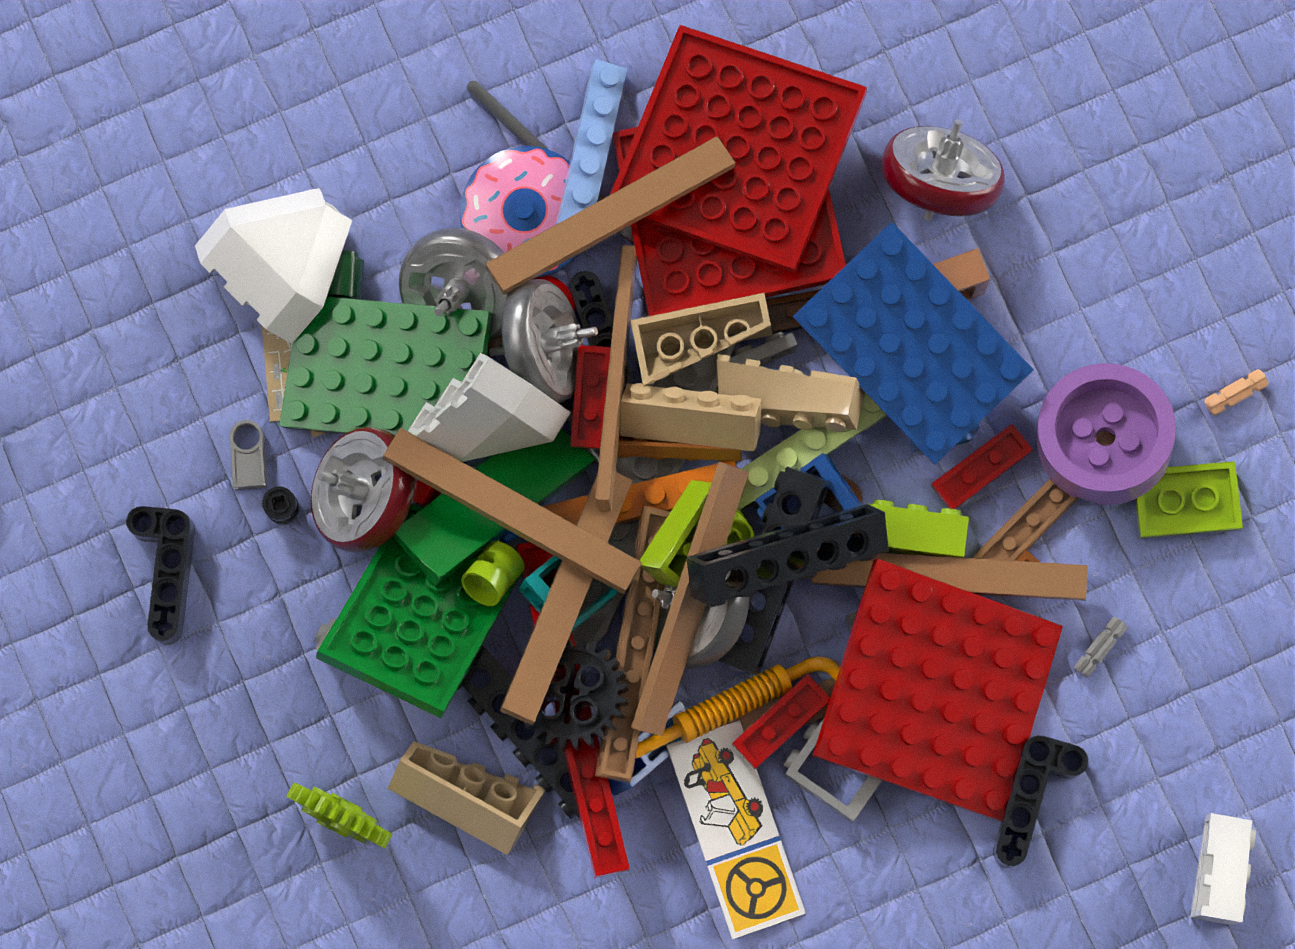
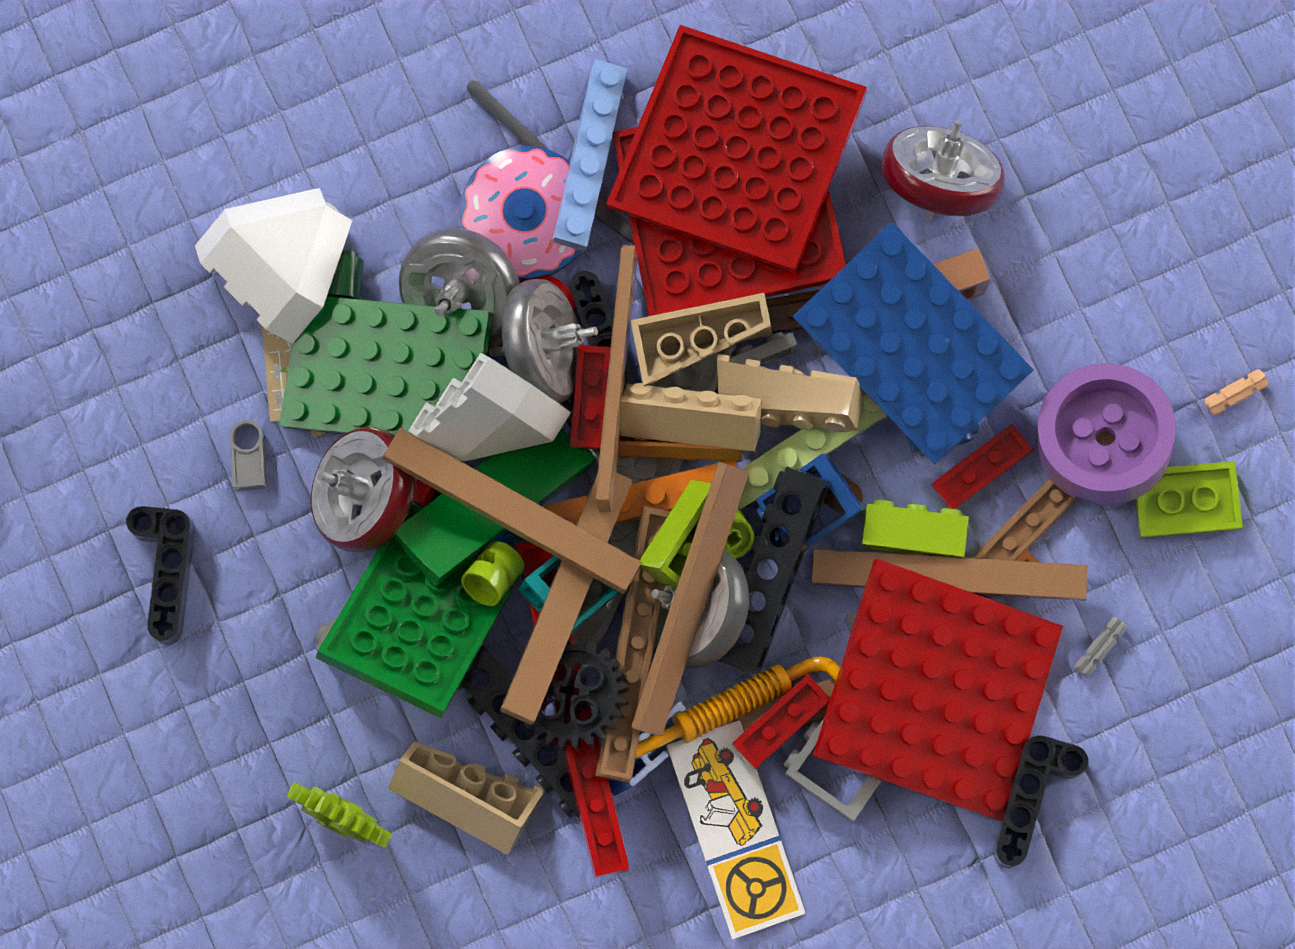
(285, 510): black wheel -> none
(610, 215): medium nougat tile -> none
(709, 568): black brick -> none
(1223, 869): white wedge -> none

